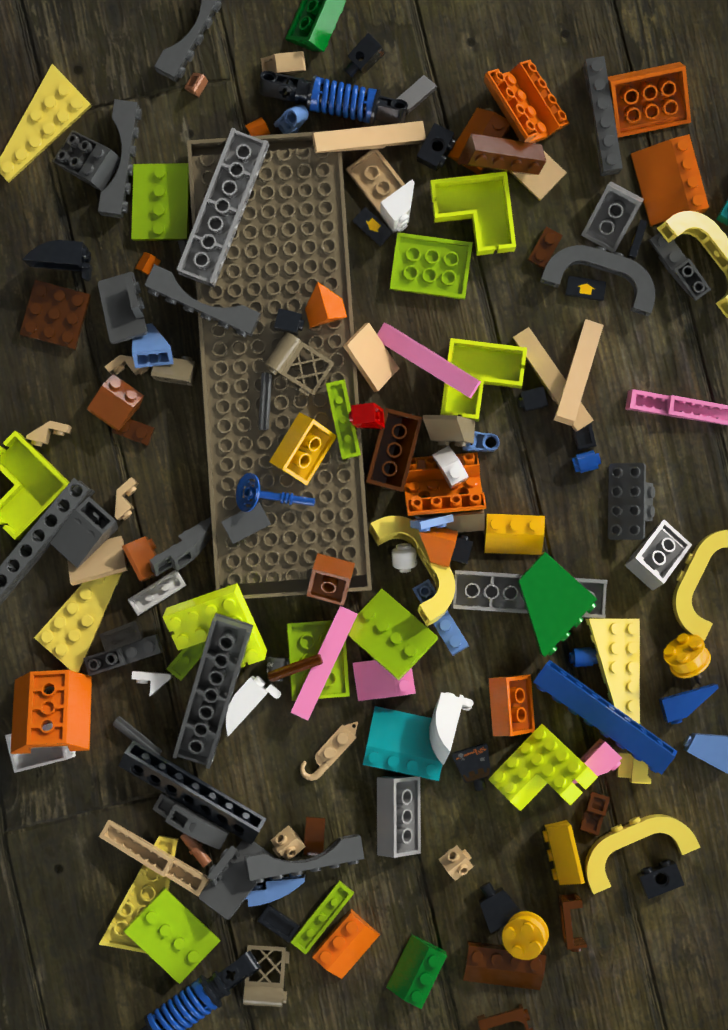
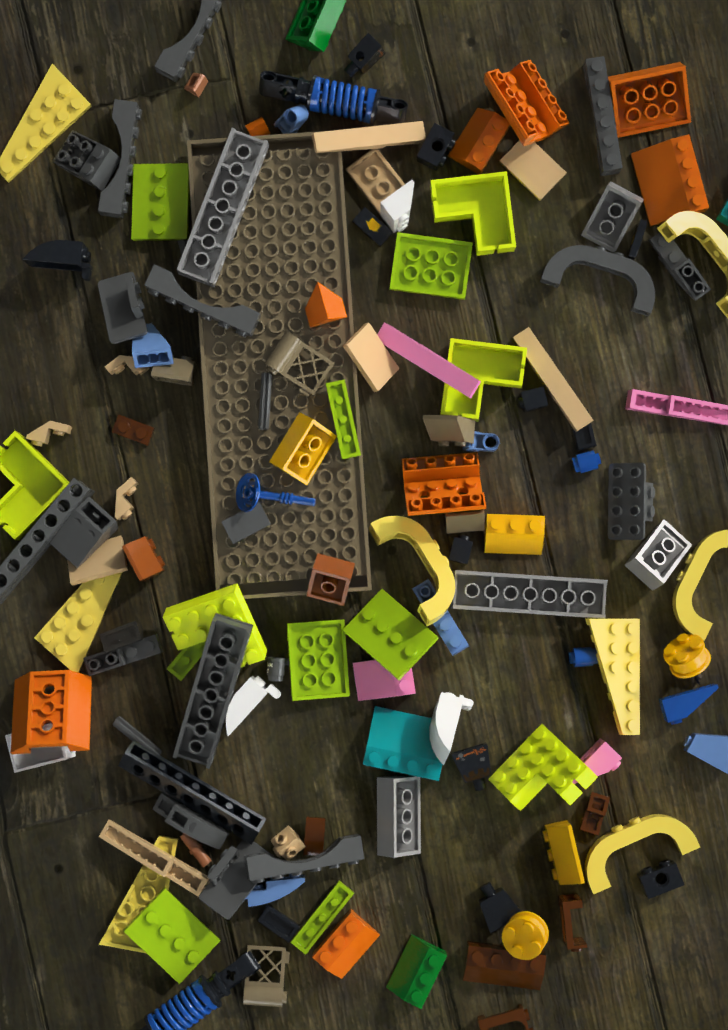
(55, 314): reddish brown plate -> none
(115, 402): dark orange slope -> none
(146, 263): orange slope -> none
(157, 592): white tile -> none
(157, 679): white slope -> none
(189, 547): dark grey slope -> none
(284, 63): tan slope -> none
(289, 321): black brick -> none
(295, 667): reddish brown axle -> none
(329, 652): bright pink slope -> none
(331, 750): tan plate -> none
(367, 416): red slope -> none
(394, 450): reddish brown slope -> none
(404, 557): white head -> none
(418, 92): light grey slope -> none
(424, 522): medium blue hinge -> none
(439, 544): orange slope -> none
(450, 466): white slope -> none
(456, 862): tan brick -> none
(503, 155): reddish brown slope -> none
(511, 705): orange slope -> none
(545, 247): reddish brown plate -> none
(553, 602): green slope -> none
(578, 373): tan slope -> none
(585, 288): black tile -> none
(605, 717): blue brick -> none
(633, 769): light yellow piece -> none

